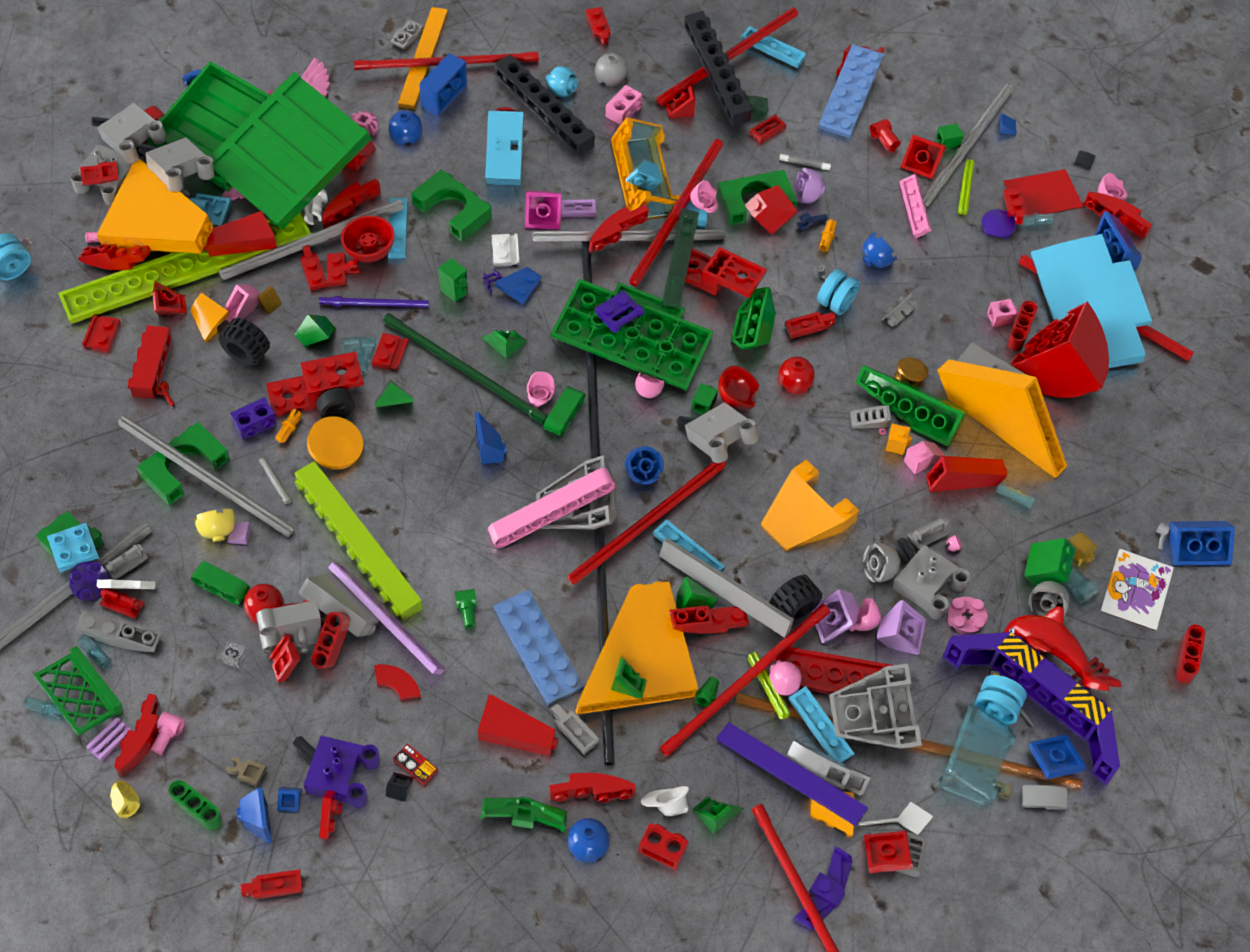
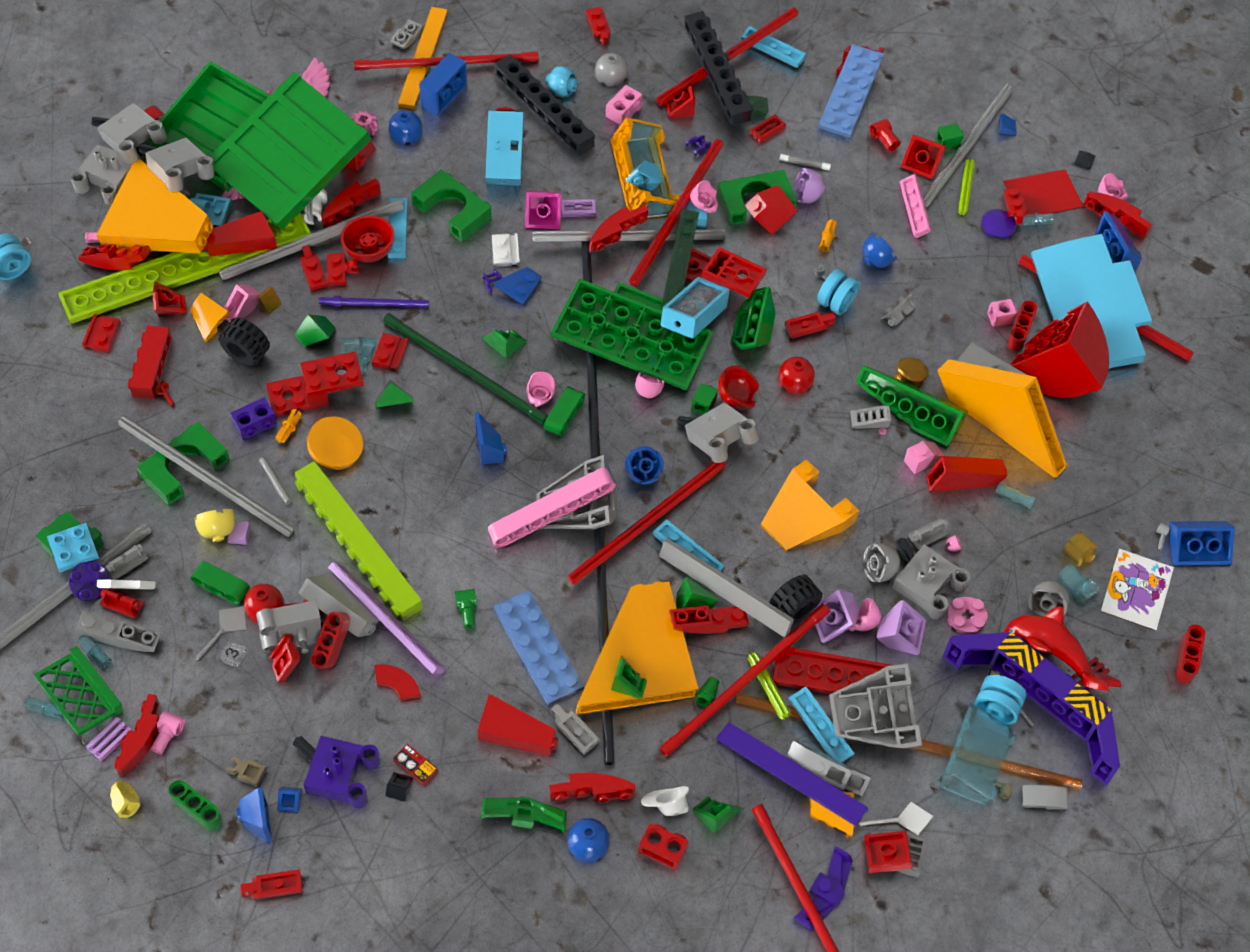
(99, 174): red slope -> none
(190, 76): blue arm -> none
(230, 621): none -> light grey piece
(329, 808): red plate -> none
(334, 396): black tyre -> none
(453, 279): green brick -> none
(616, 307): dark purple plate -> none
(695, 307): none -> medium azure brick
(696, 140): none -> dark purple piece
(785, 678): bright pink hair -> none
(807, 220): dark blue bar -> none
(898, 439): light orange brick -> none
(1050, 561): green brick -> none
(1057, 756): blue plate -> none

